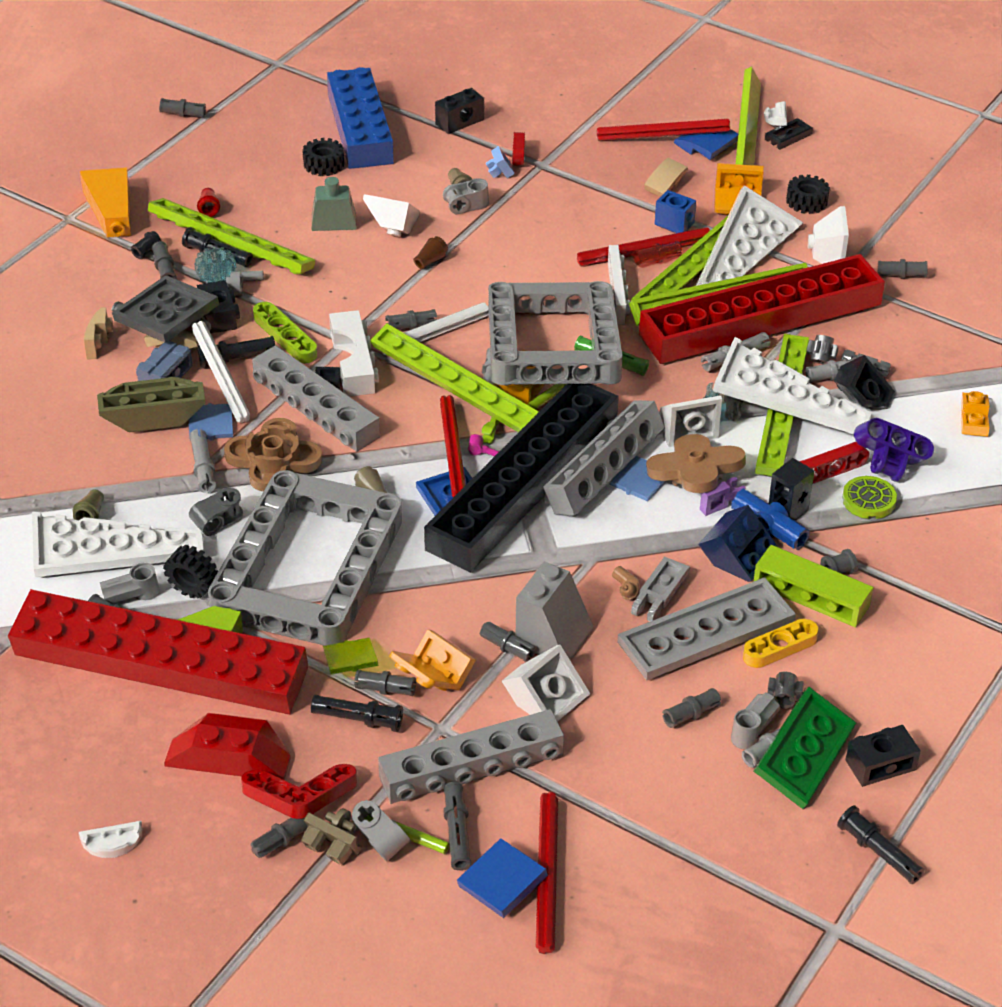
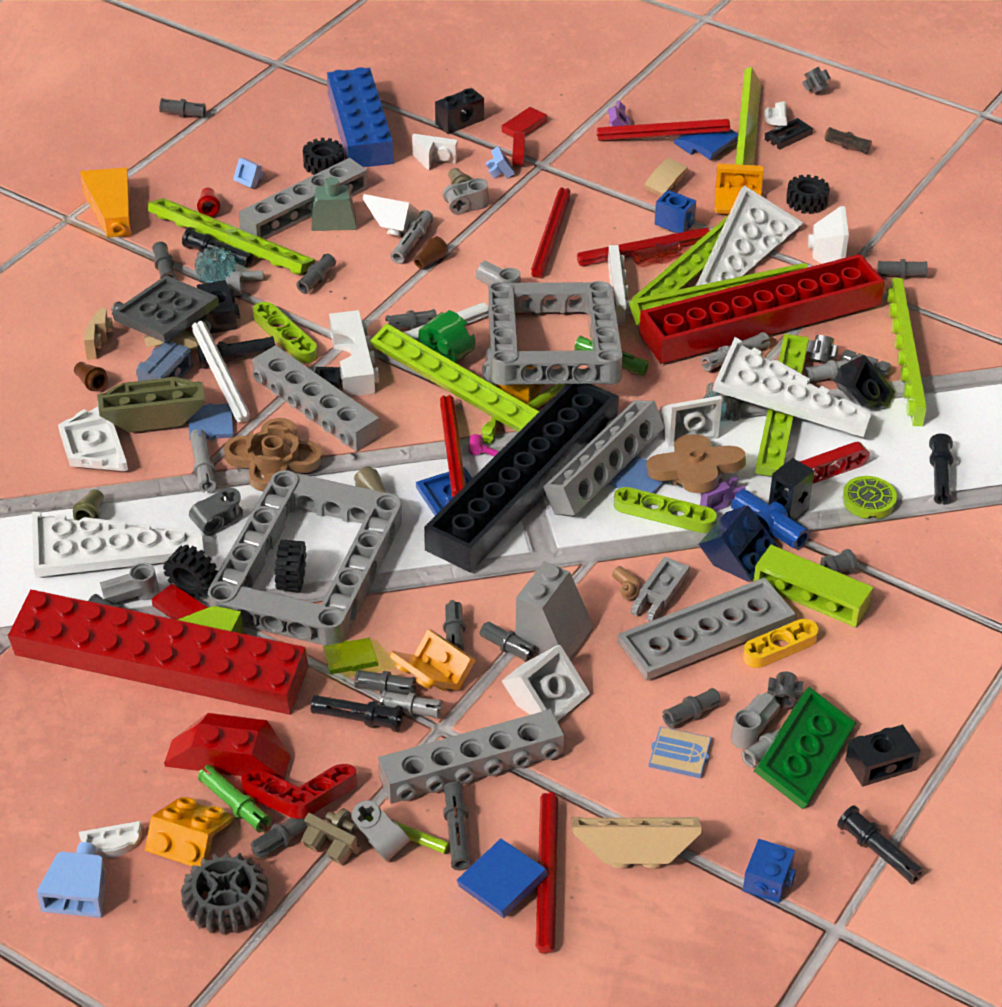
(74, 883): none -> light blue torso
(92, 376): none -> reddish brown cone
(92, 442): none -> white wing
(145, 244): black pin -> none
(176, 603): none -> red tile
(185, 830): none -> light orange bracket
(225, 903): none -> dark grey gear
(243, 805): none -> bright green pin
(248, 173): none -> light blue tile
(290, 565): none -> black tyre
(296, 202): none -> light grey brick
(316, 273): none -> dark grey pin
(413, 704): none -> light grey pin
(415, 231): none -> light grey pin
(431, 148): none -> white slope
(448, 336): none -> green brick
(454, 624): none -> dark grey axle
(490, 273): none -> light grey piece
(524, 122): none -> red tile
(550, 233): none -> red axle
(618, 116): none -> medium lavender plate
(636, 839): none -> tan wedge
(665, 507): none -> lime beam
(680, 752): none -> piece
(769, 871): none -> blue head
(816, 80): none -> flat silver gear
(848, 140): none -> clear smoke pin
(888, 457): dark purple piece -> none
(907, 353): none -> lime plate
(941, 460): none -> black pin
(974, 413): light orange slope -> none

